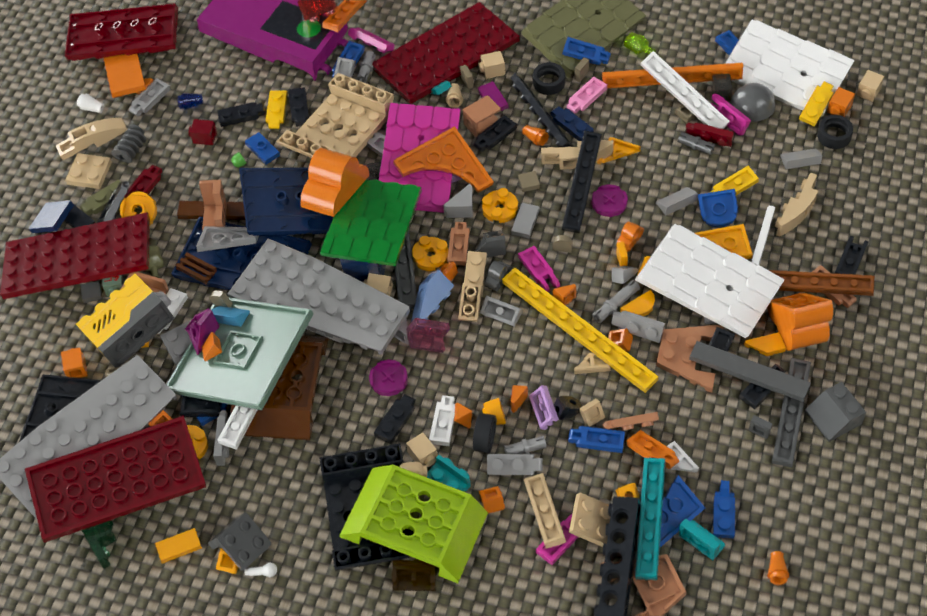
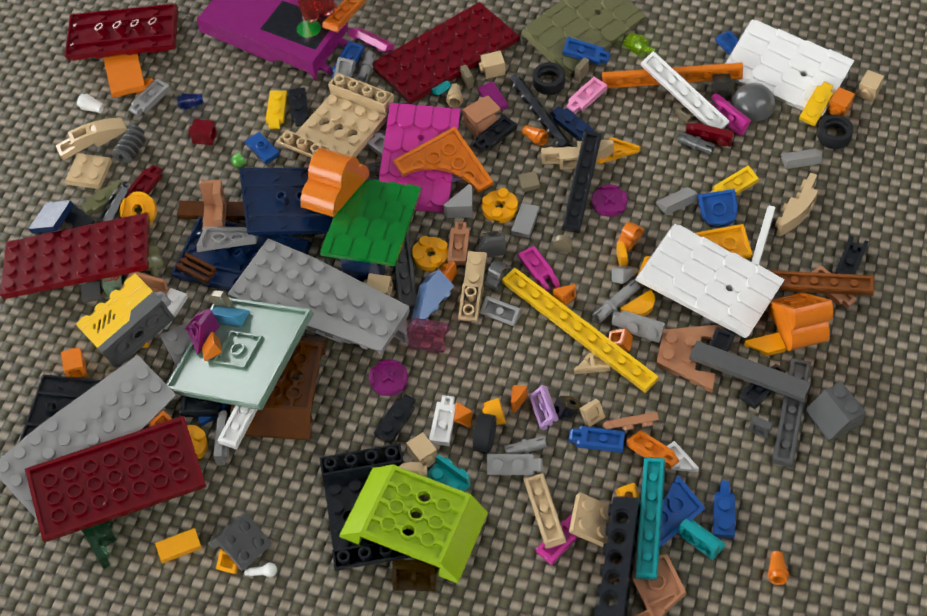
(240, 113): black hinge -> none
(492, 499): orange slope -> none

